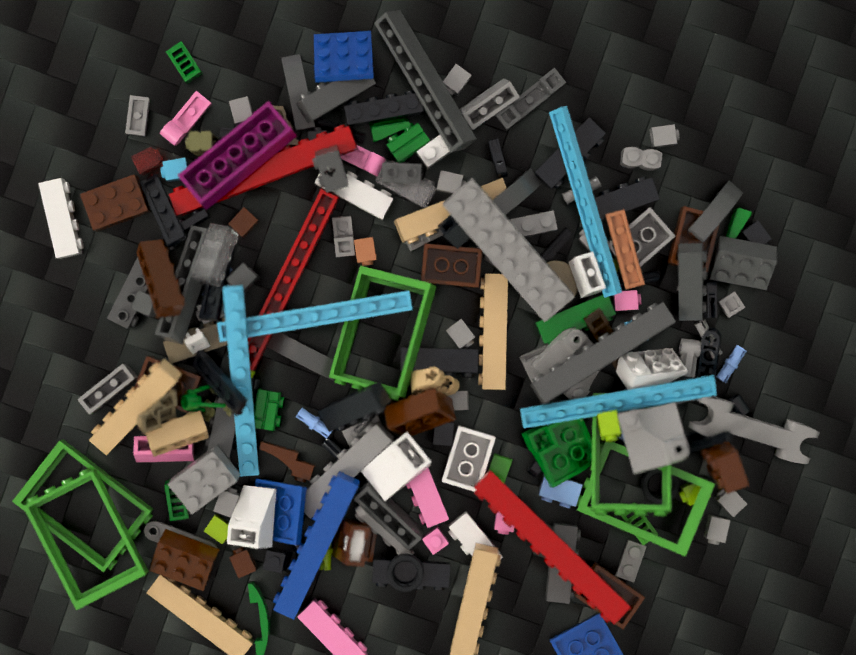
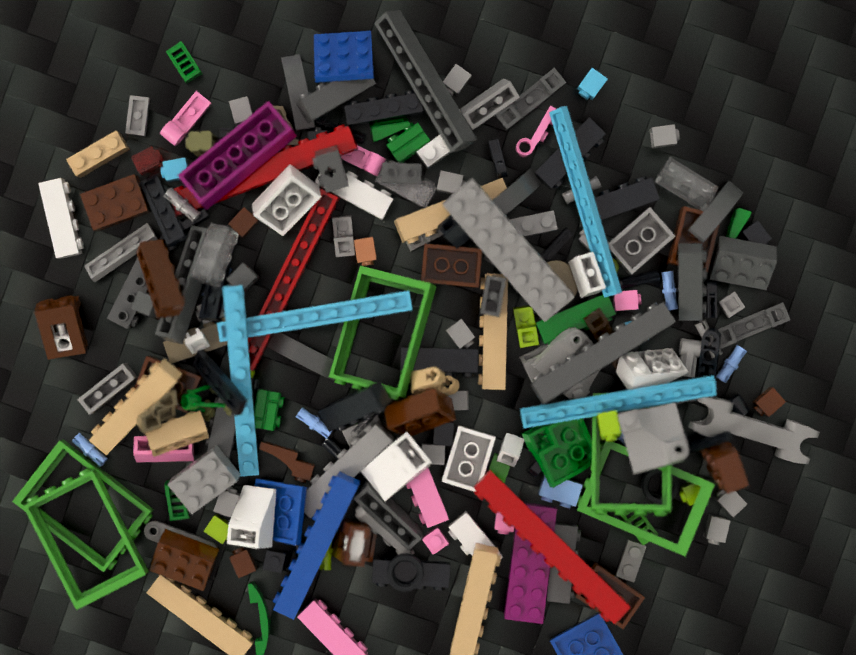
(58, 312): none -> reddish brown brick
(89, 450): none -> light blue pin
(98, 154): none -> tan brick
(119, 253): none -> light grey plate
(182, 204): none -> light grey pin
(286, 200): none -> white brick
(435, 453): none -> light grey brick
(493, 296): none -> dark grey brick
(510, 449): none -> white brick
(525, 326): none -> lime slope
(528, 574): none -> magenta brick
(539, 135): none -> bright pink plate
(591, 84): none -> medium azure brick
(624, 249): nougat tile -> none
(634, 157): light grey brick -> none
(669, 290): none -> light blue pin
(686, 184): none -> clear brick
(753, 324): none -> dark grey slope
(768, 402): none -> reddish brown brick

